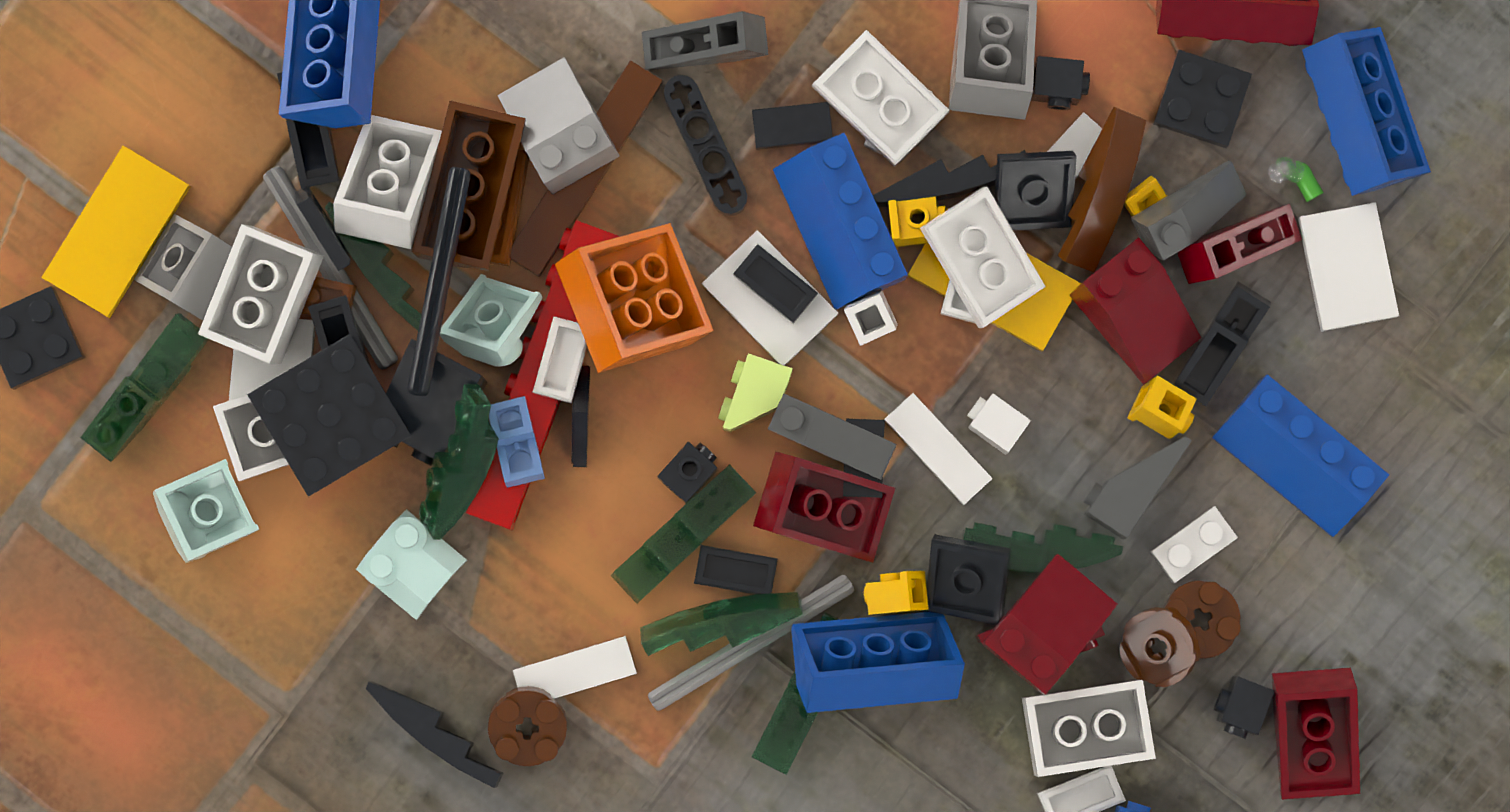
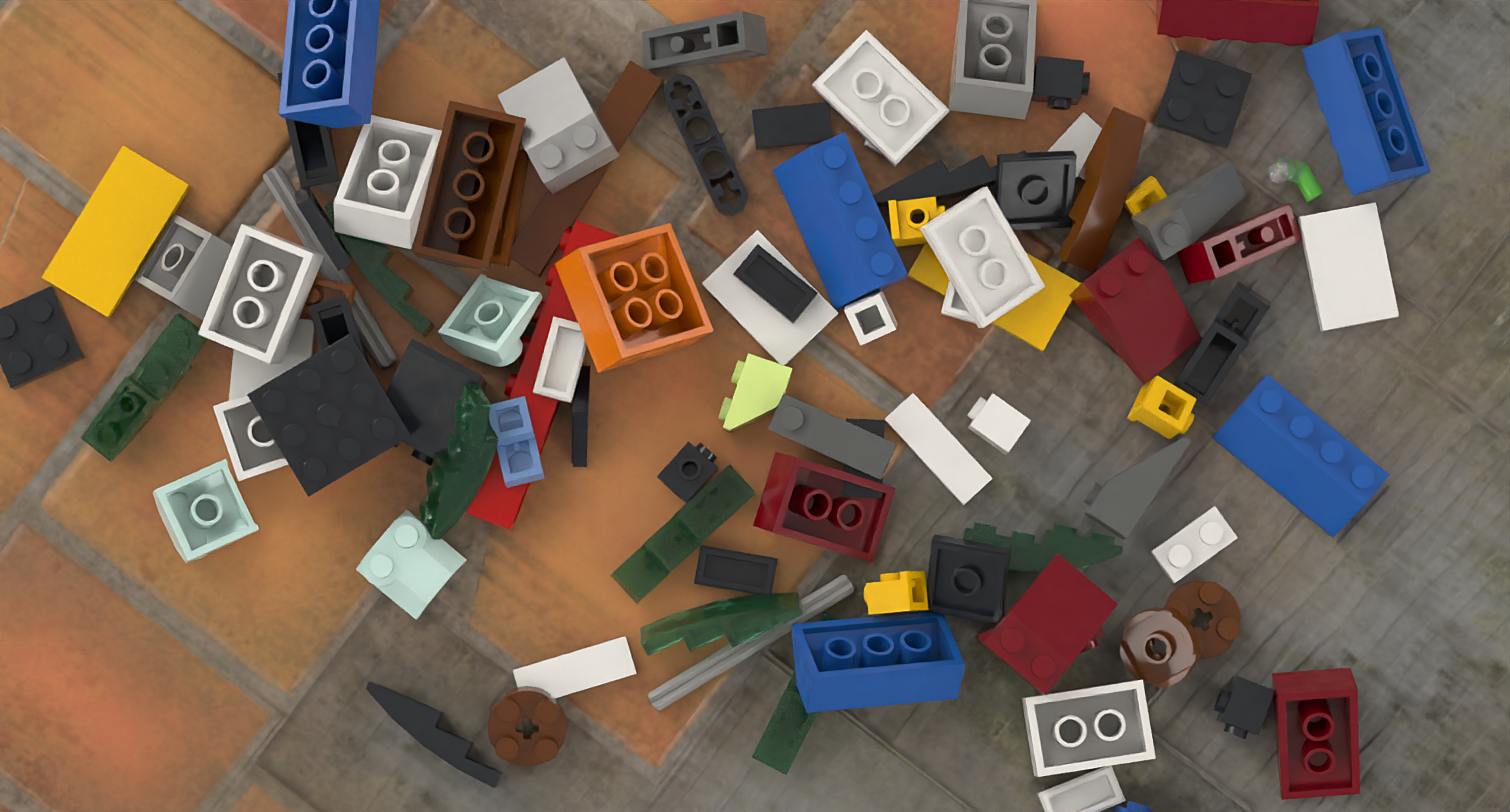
(438, 281): black axle -> none

